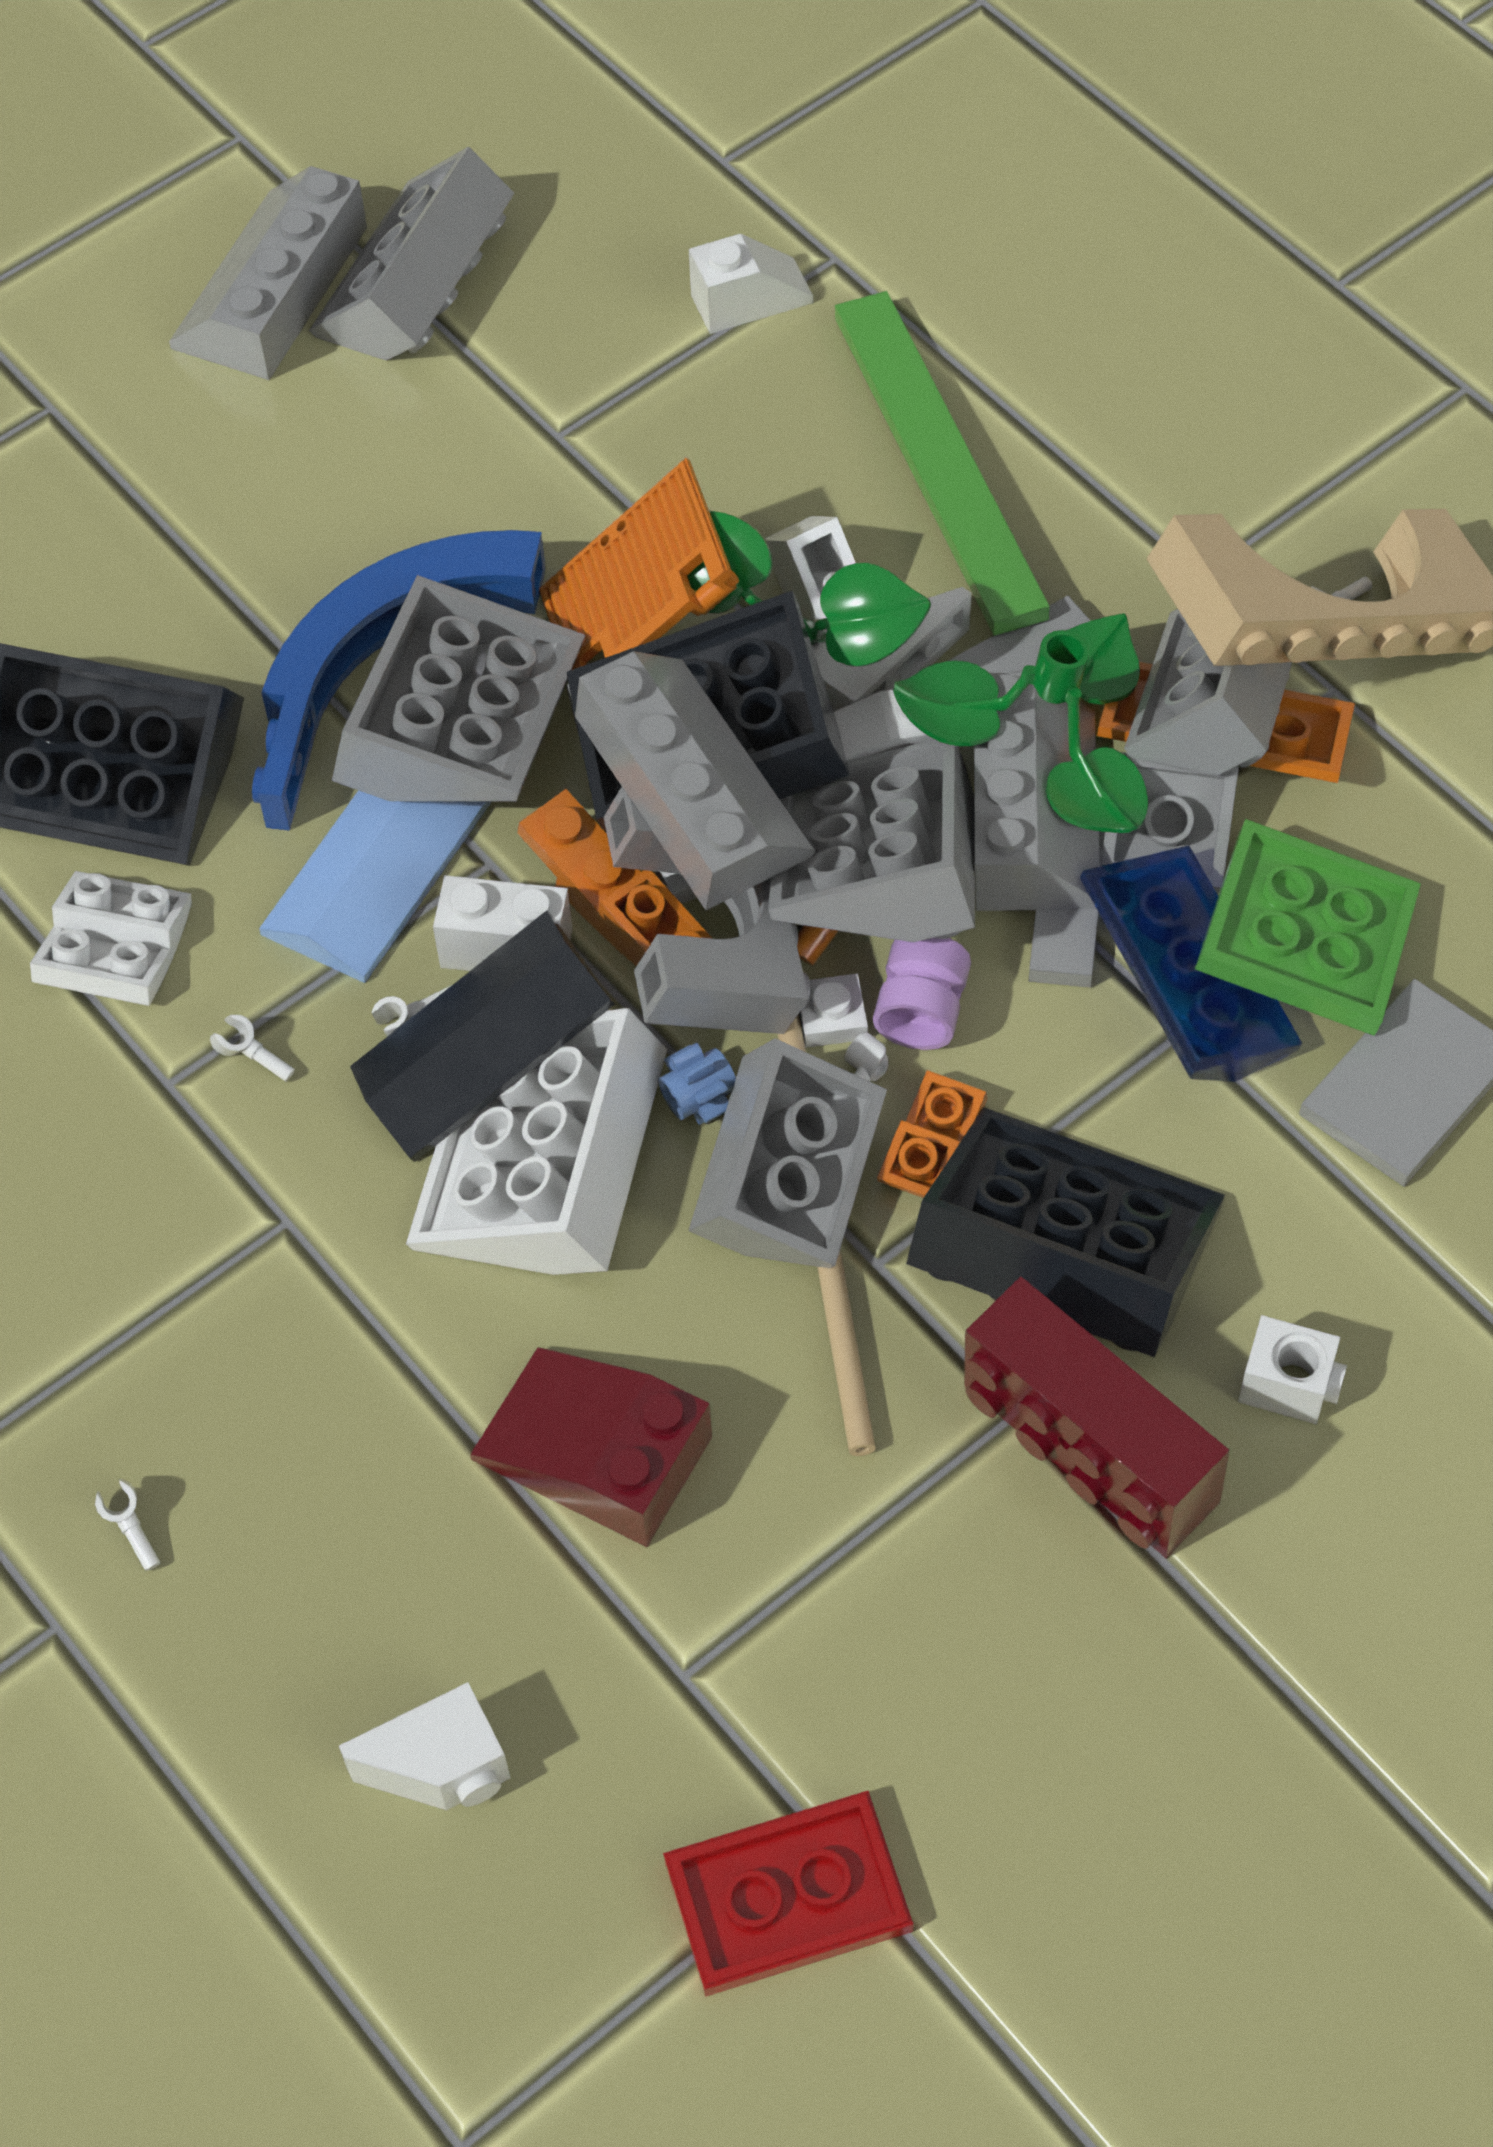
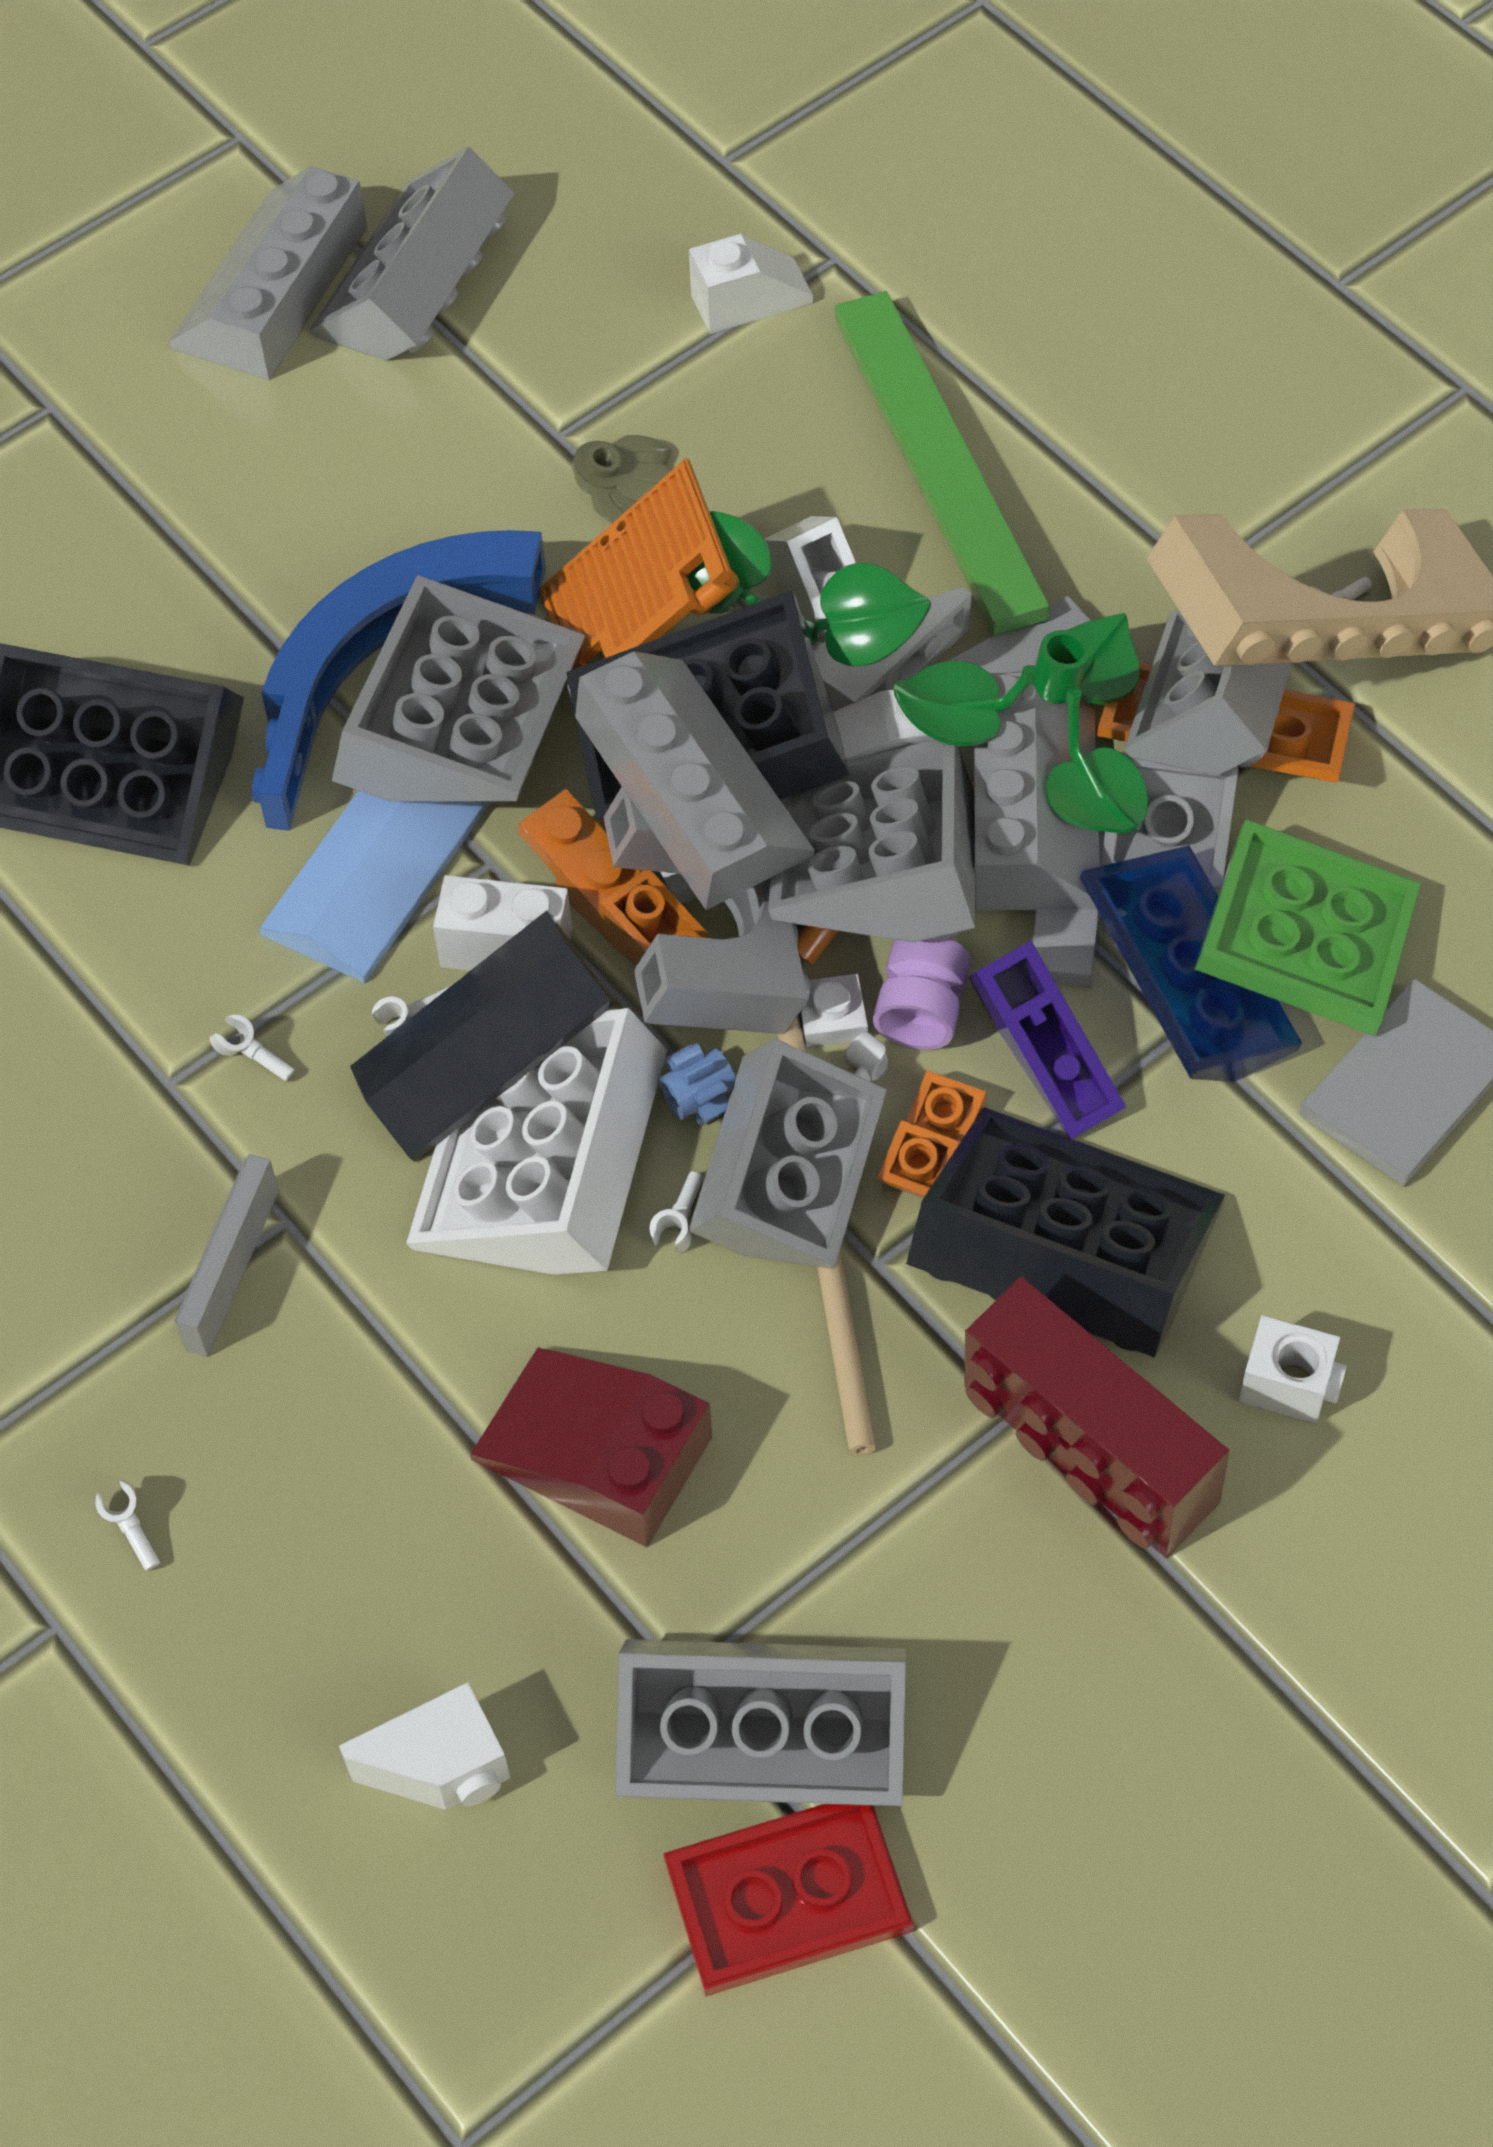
(111, 938): white slope -> none
(227, 1255): none -> light grey tile
(629, 472): none -> olive plate
(678, 1214): none -> white hand
(761, 1722): none -> light grey slope
(1047, 1039): none -> dark purple slope

